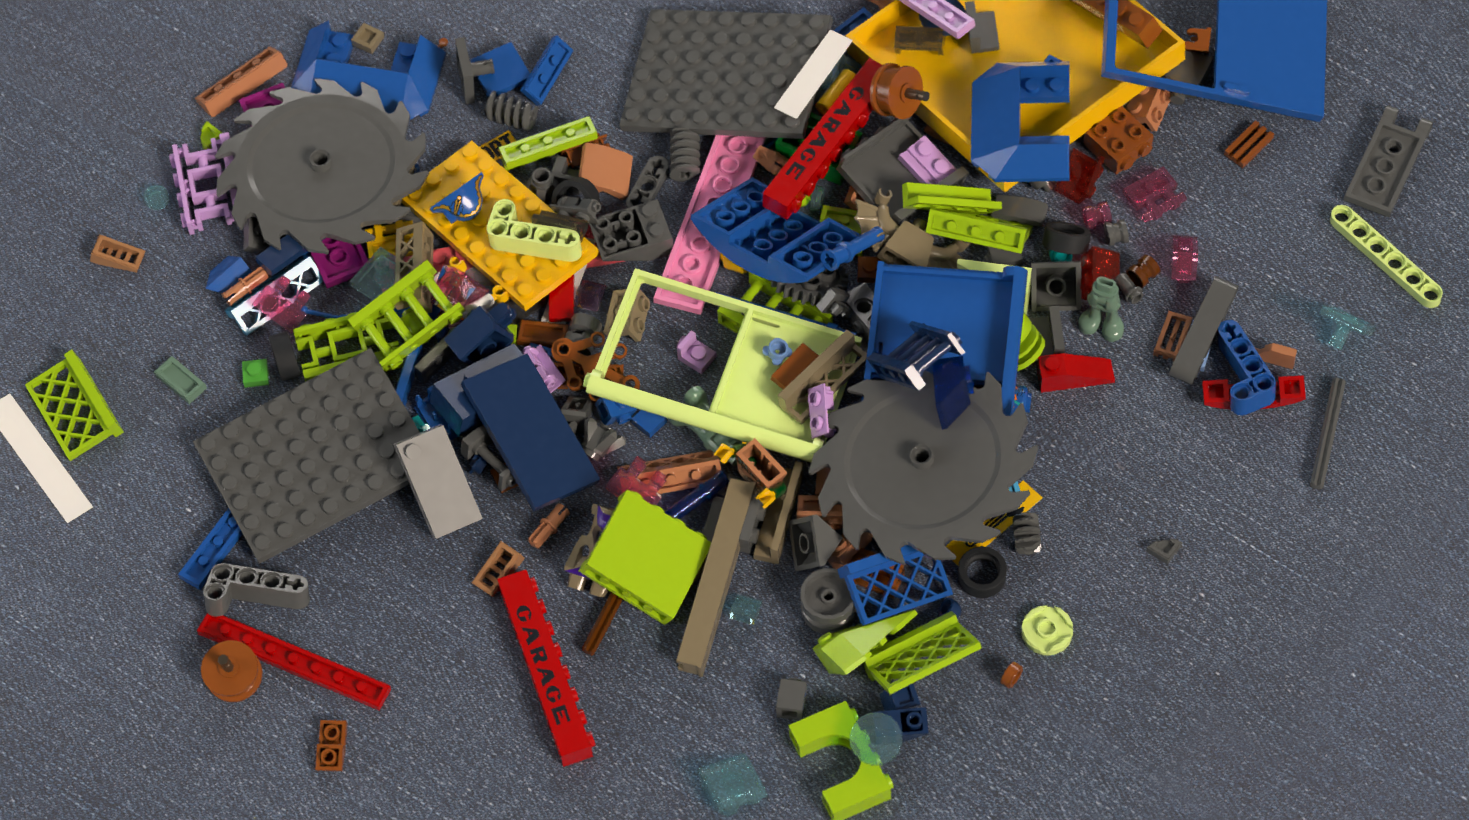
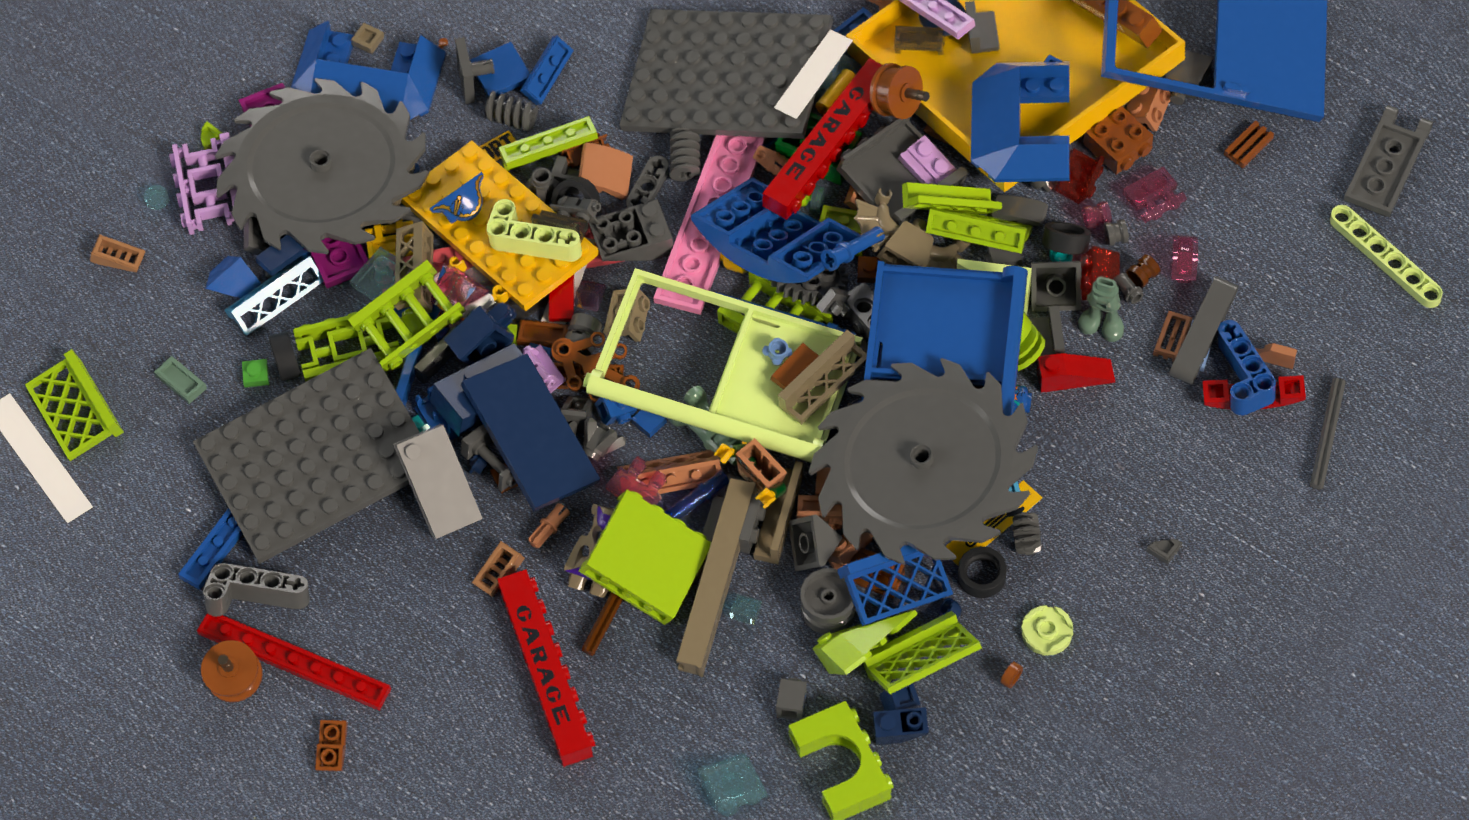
(241, 81): nougat slope -> none
(245, 285): nougat axle -> none
(279, 308): clear pink plate -> none
(321, 314): blue hinge -> none
(694, 353): lavender bracket -> none
(820, 400): lavender hinge -> none
(876, 739): clear light blue tile -> none
(915, 355): dark blue fence -> none
(952, 388): clear blue slope -> none
(1201, 39): dark orange hinge -> none
(1345, 323): clear light blue tile -> none

